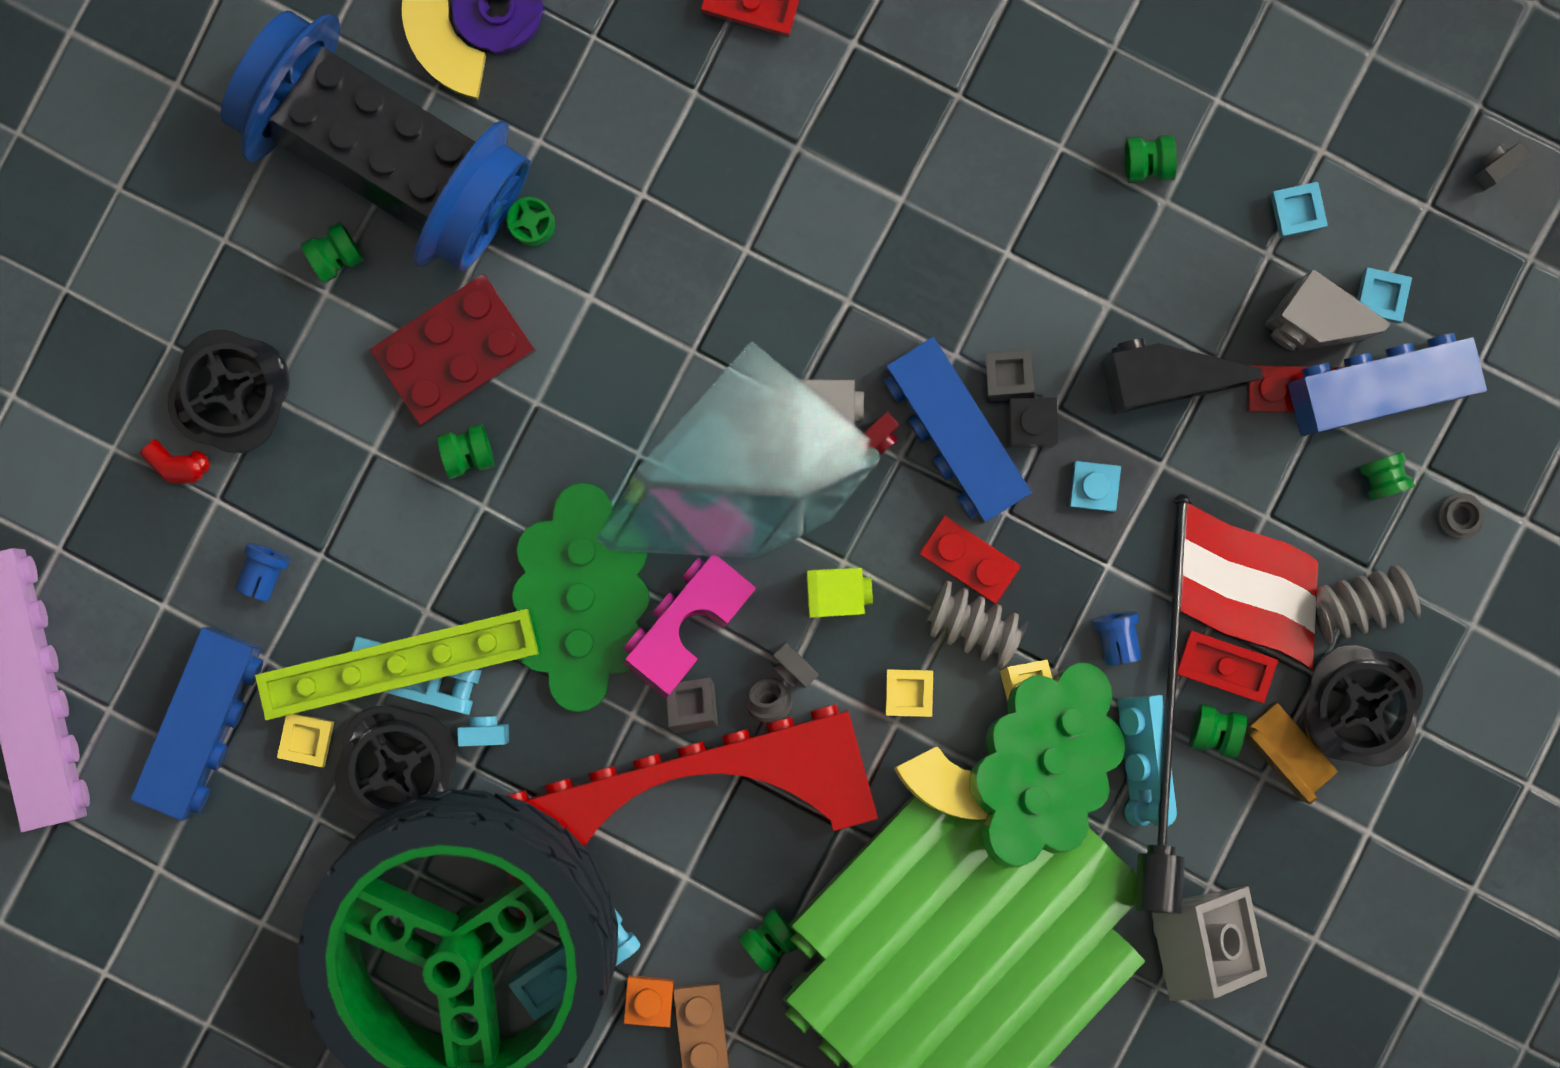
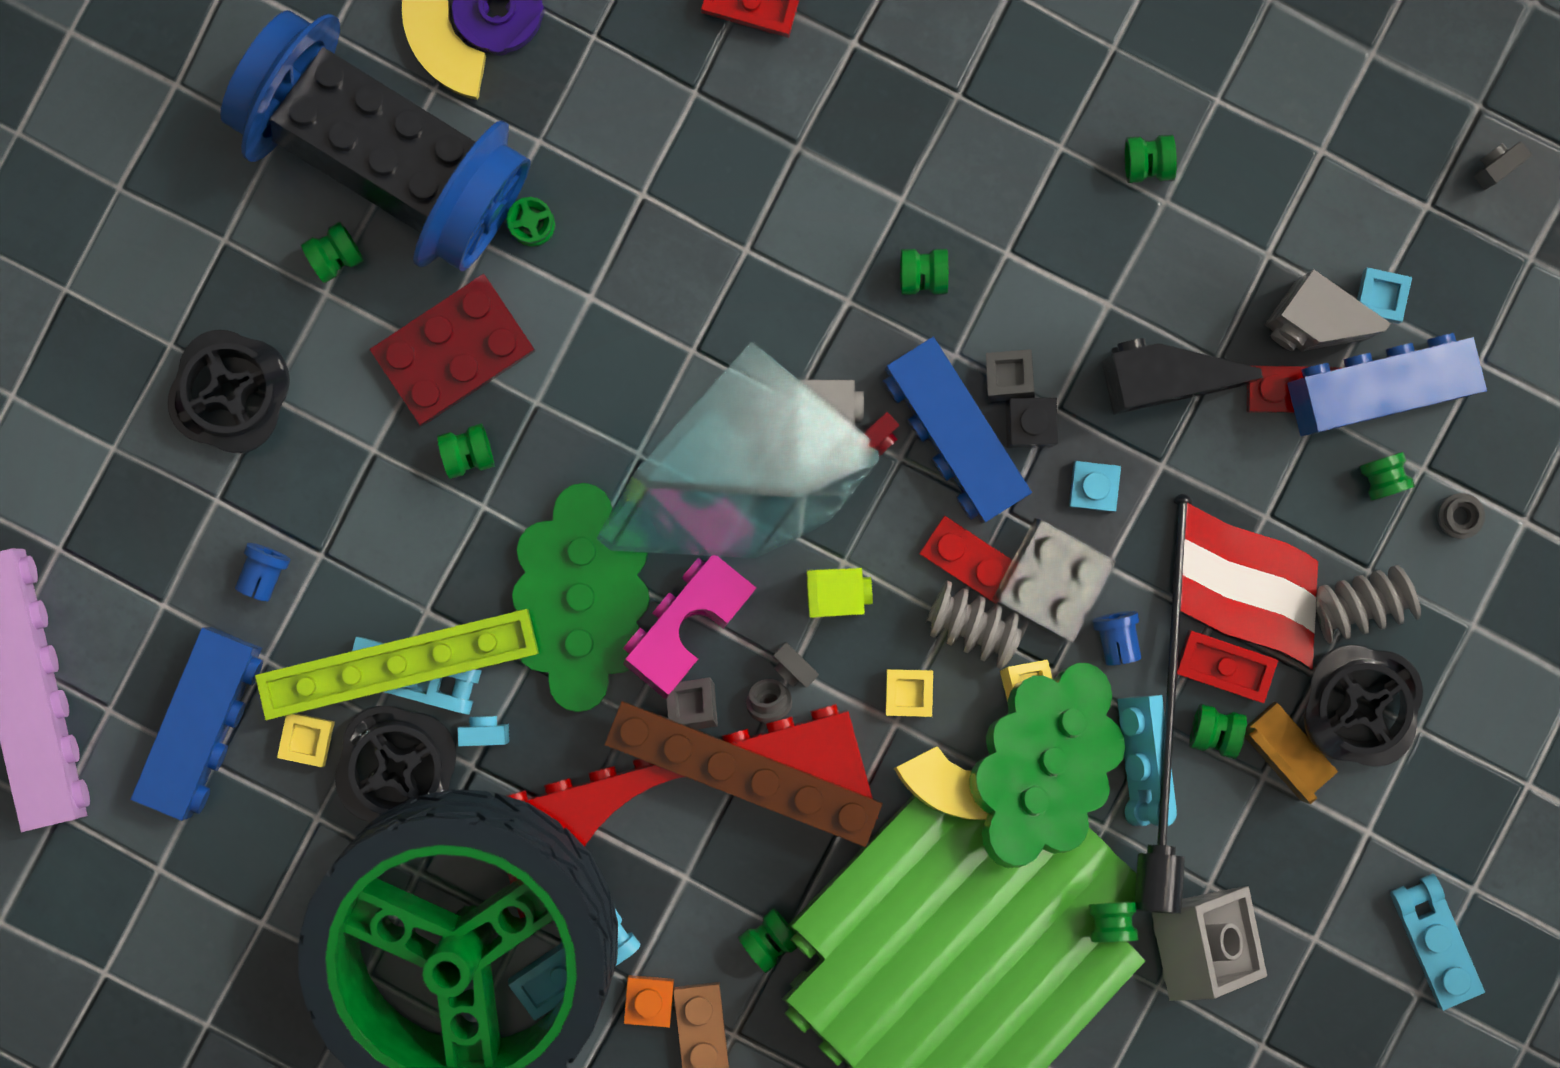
(175, 468): red arm -> none
(743, 773): none -> reddish brown plate
(924, 271): none -> green wheel
(1054, 580): none -> clear smoke plate
(1113, 922): none -> green wheel
(1299, 210): medium azure plate -> none
(1437, 943): none -> medium azure plate

